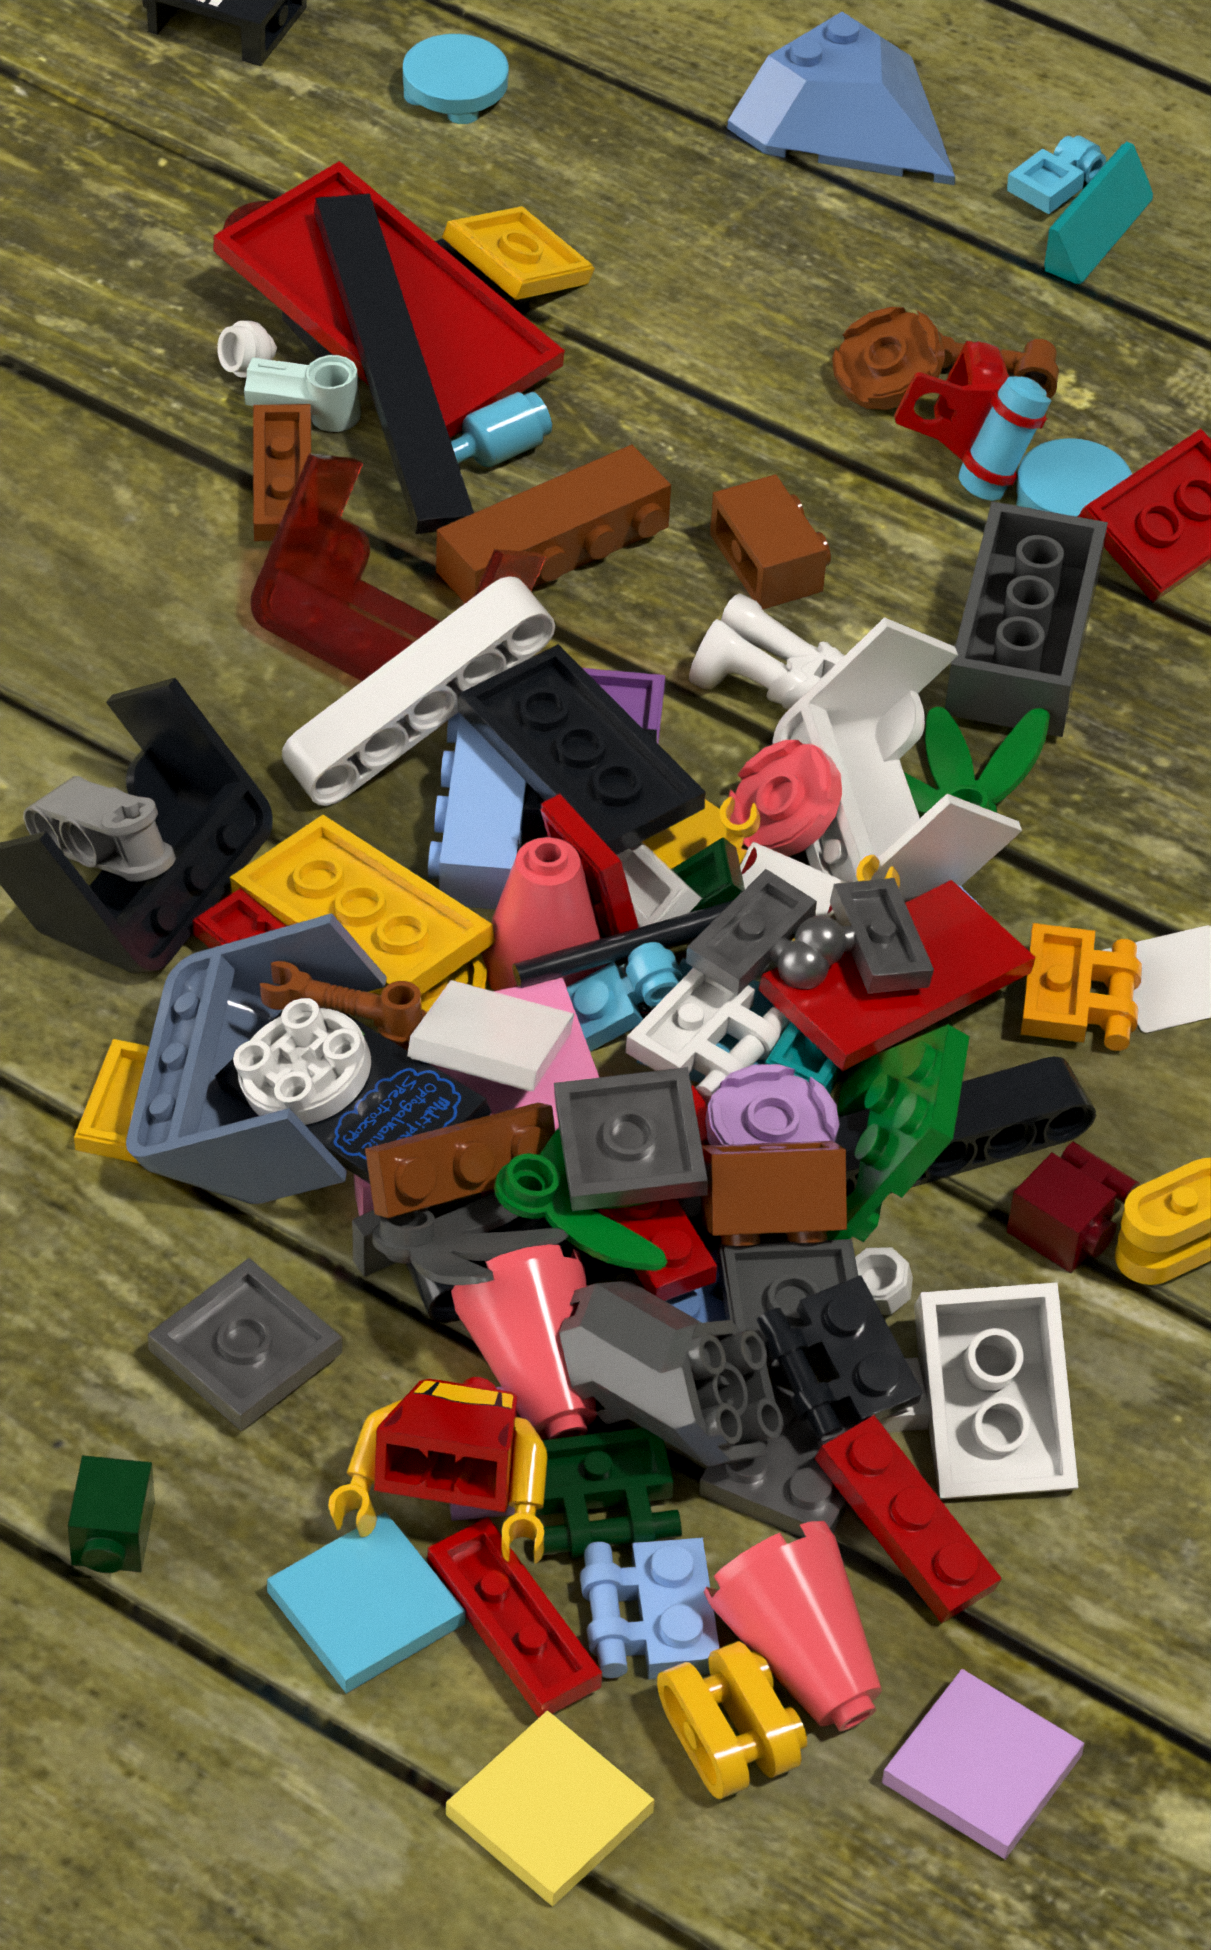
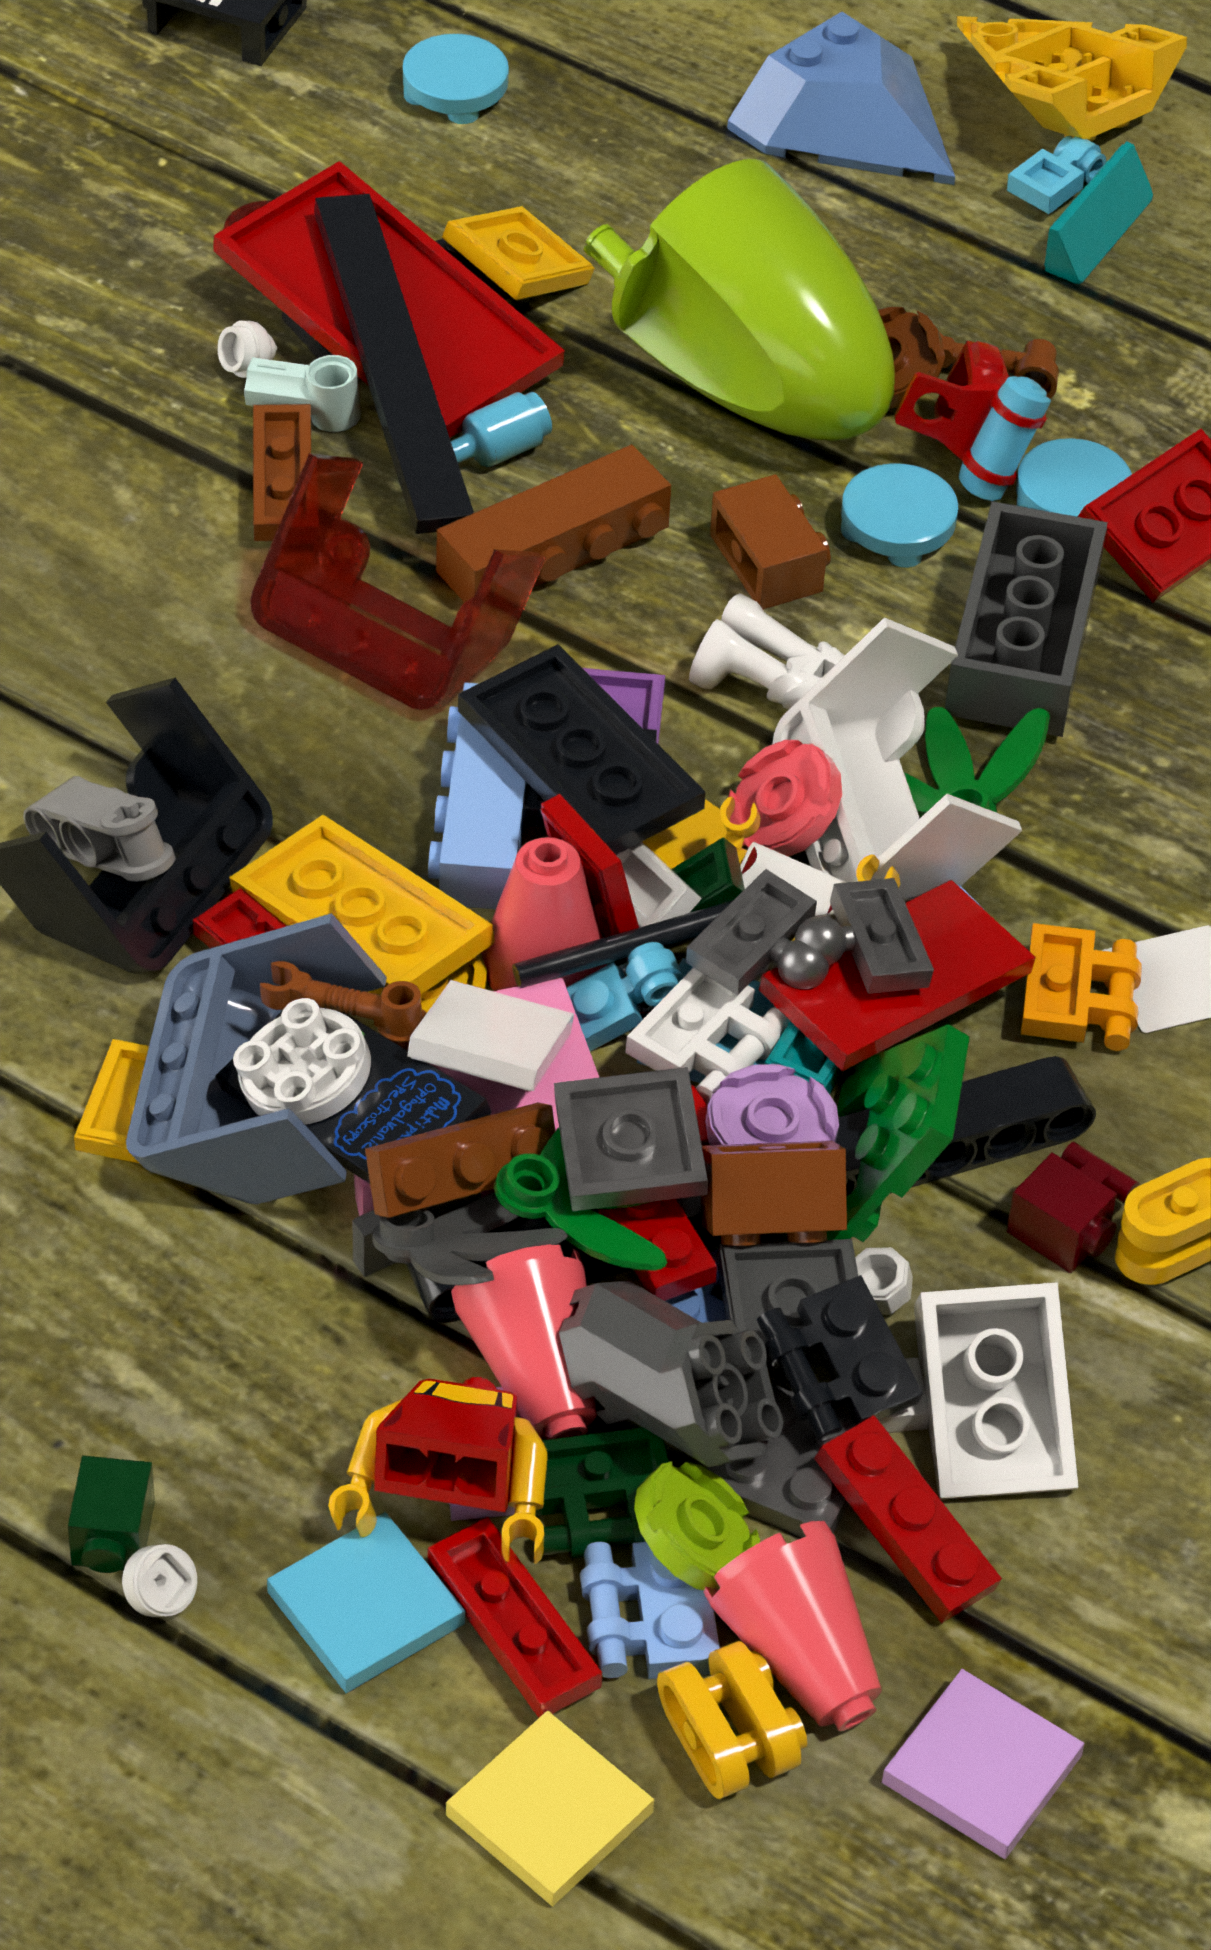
(159, 1580): none -> white tile
(245, 1344): flat silver plate -> none
(416, 691): white beam -> none
(692, 1522): none -> lime tile
(754, 306): none -> lime windscreen
(899, 512): none -> medium azure tile
(1075, 74): none -> yellow wedge

